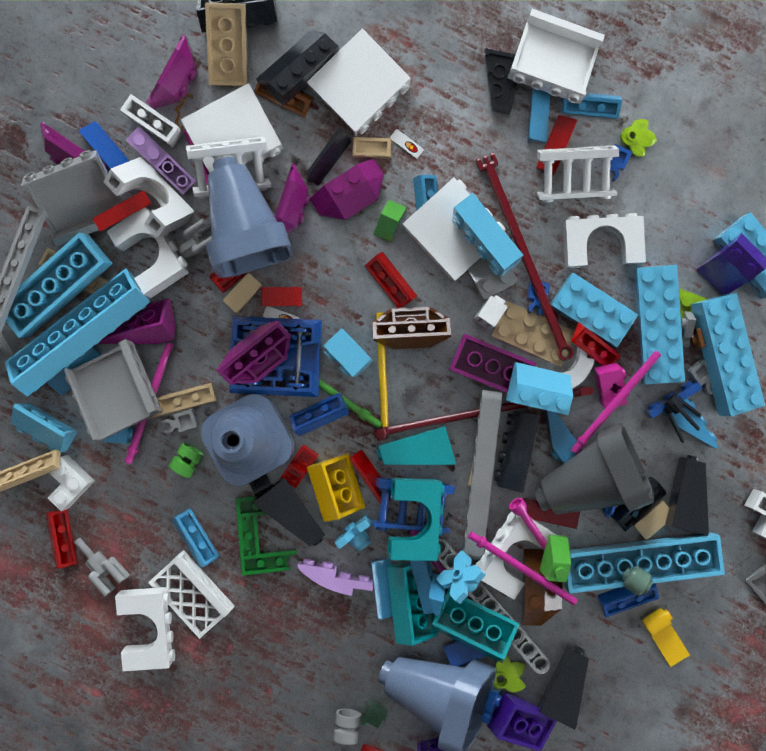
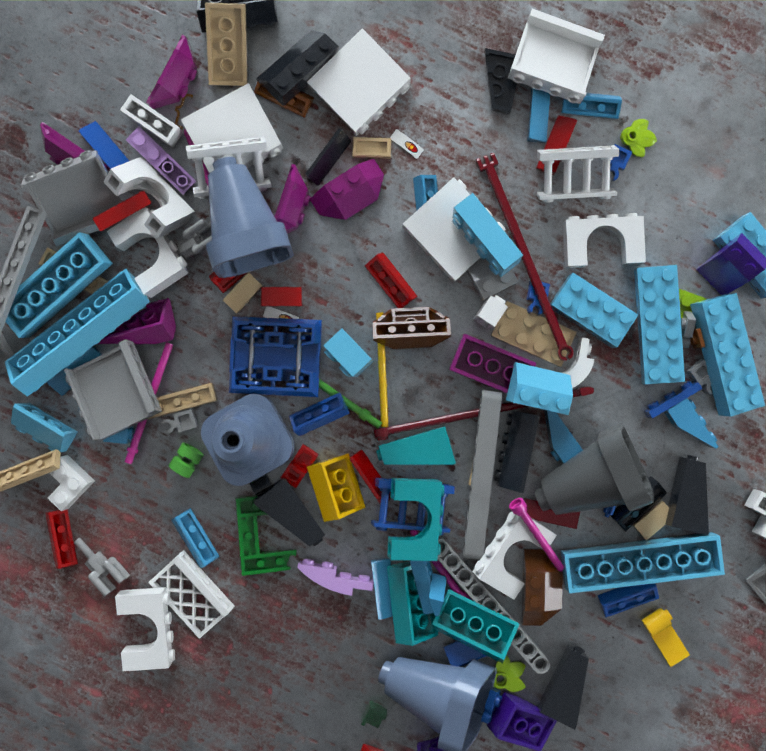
(256, 354): magenta wedge -> none
(346, 729): light grey wheel -> none
(355, 534): medium azure plant -> none
(389, 220): bright green slope -> none
(461, 579): medium azure plant -> none
(481, 542): dark pink bar -> none
(556, 559): bright green slope -> none
(594, 346): red slope -> none
(609, 383): dark pink brick -> none
(615, 402): dark pink bar -> none
(637, 580): sand green head -> none
(676, 404): black plant -> none

